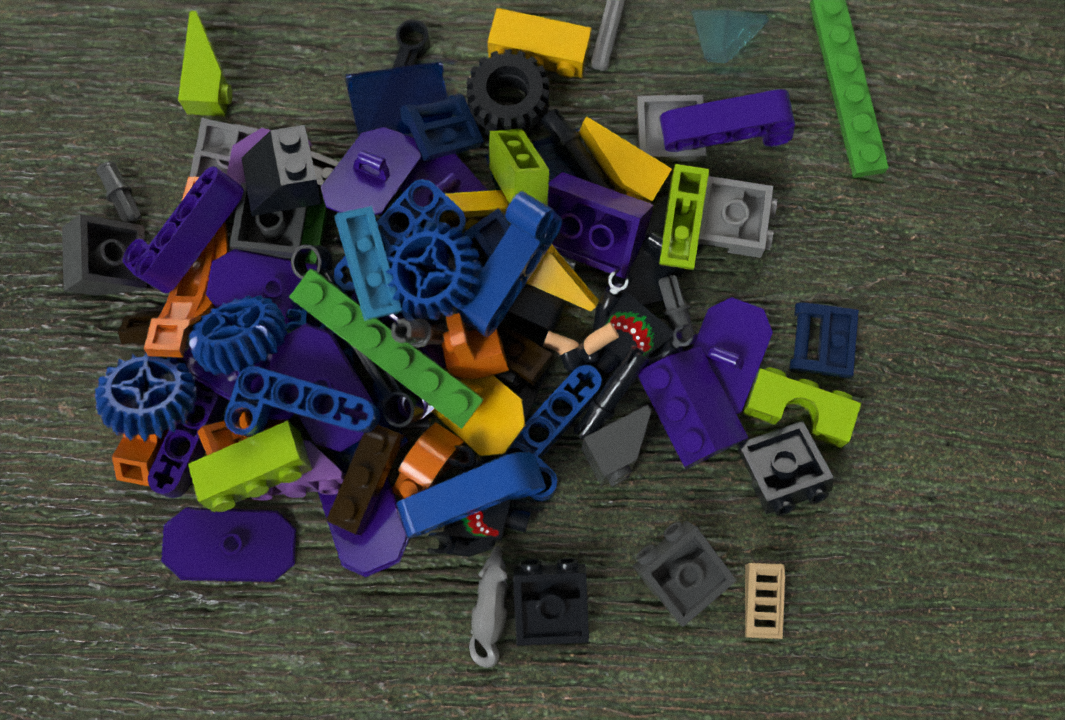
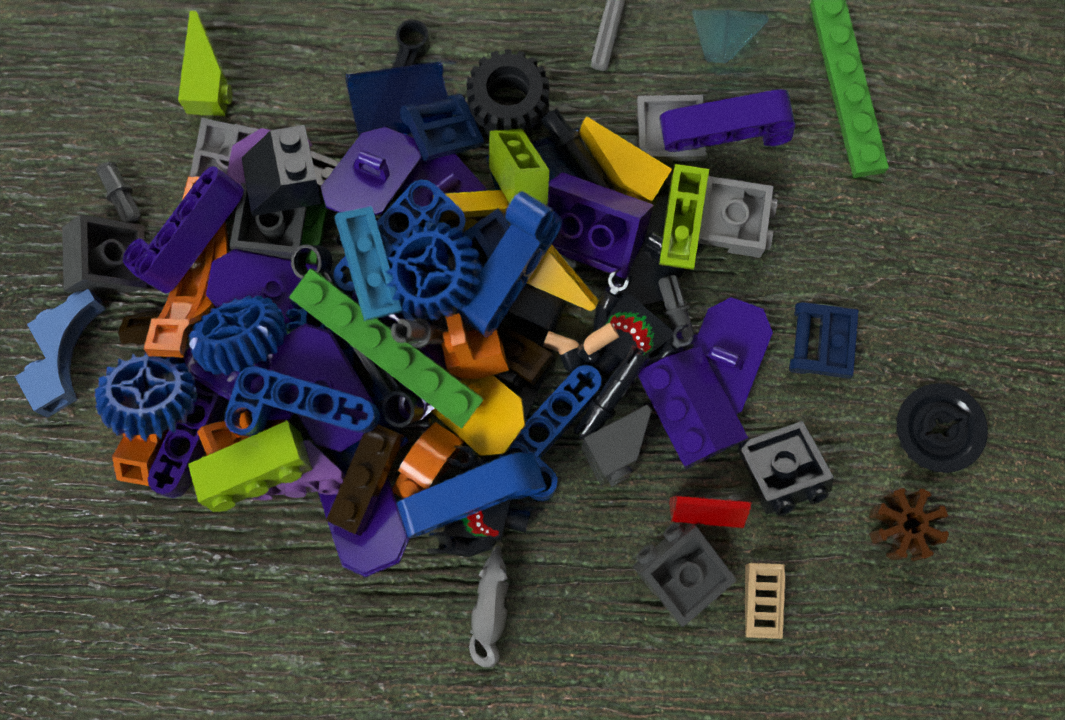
(56, 331): none -> medium blue arch
(228, 545): dark purple shield -> none
(551, 602): black plate -> none
(552, 43): yellow brick -> none
(709, 511): none -> red slope
(831, 414): lime arch -> none
(915, 536): none -> reddish brown gear
(945, 404): none -> black gear

